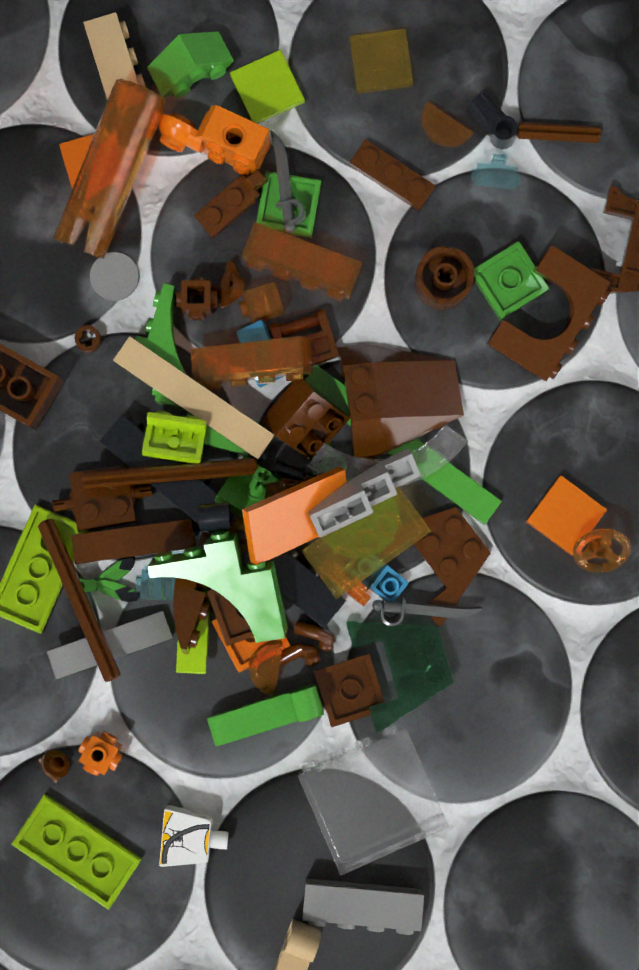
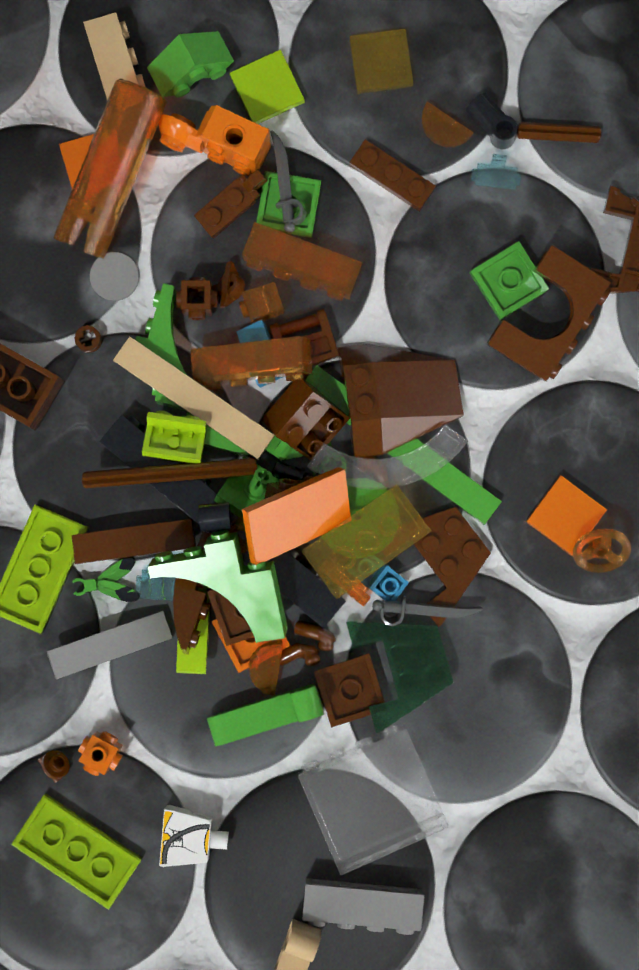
(79, 600): reddish brown axle -> none
(101, 505): reddish brown plate -> none
(282, 450): none -> bright green piece
(357, 496): light grey slope -> none
(445, 262): reddish brown brick -> none

